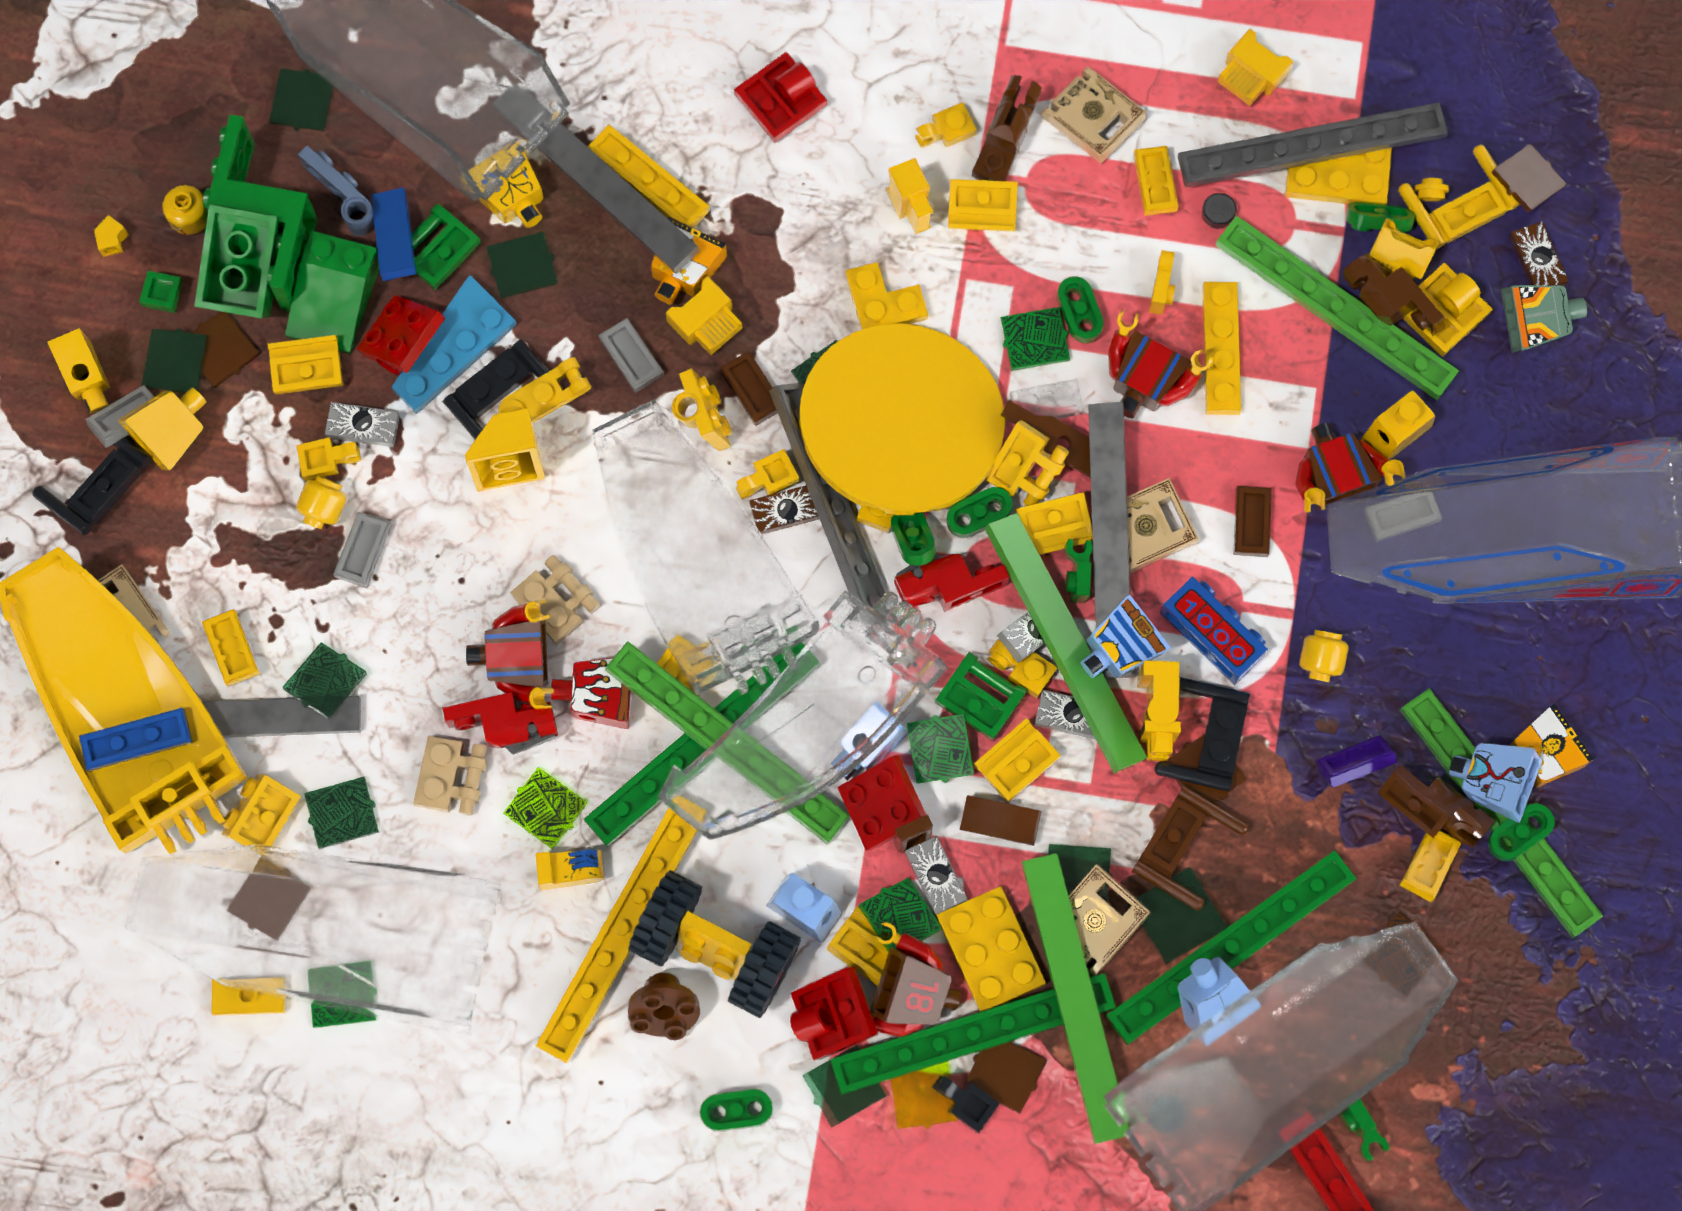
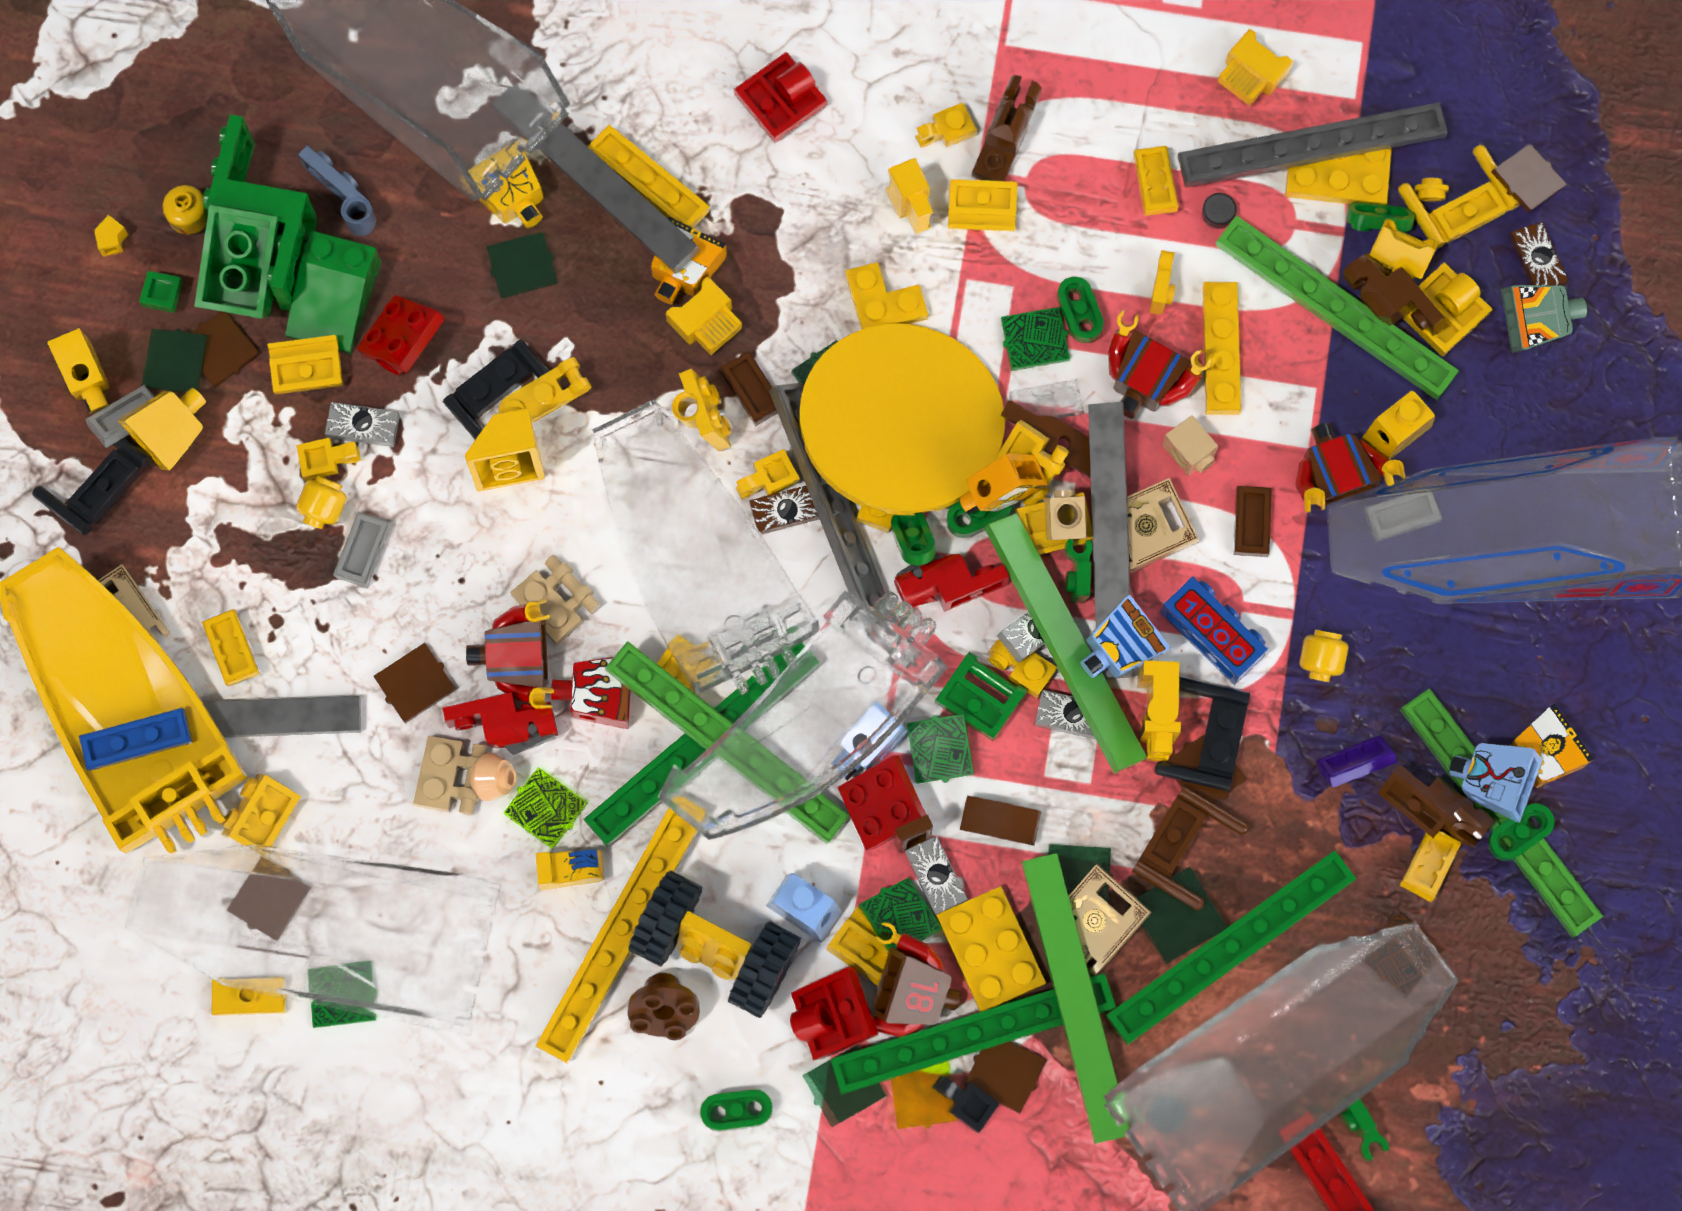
(301, 100): clear green piece -> none
(324, 680): clear green piece -> none
(341, 812): clear green piece -> none
(393, 234): blue tile -> none
(414, 683): none -> reddish brown piece
(446, 250): green plate -> none
(470, 329): dark azure wing -> none
(492, 777): none -> light nougat cone
(631, 355): light grey tile -> none
(1003, 483): none -> light orange torso
(1017, 760): yellow plate -> none
(1077, 527): none -> tan brick
(1088, 109): tan container -> none
(1190, 446): none -> tan brick
(1208, 991): light blue torso -> none

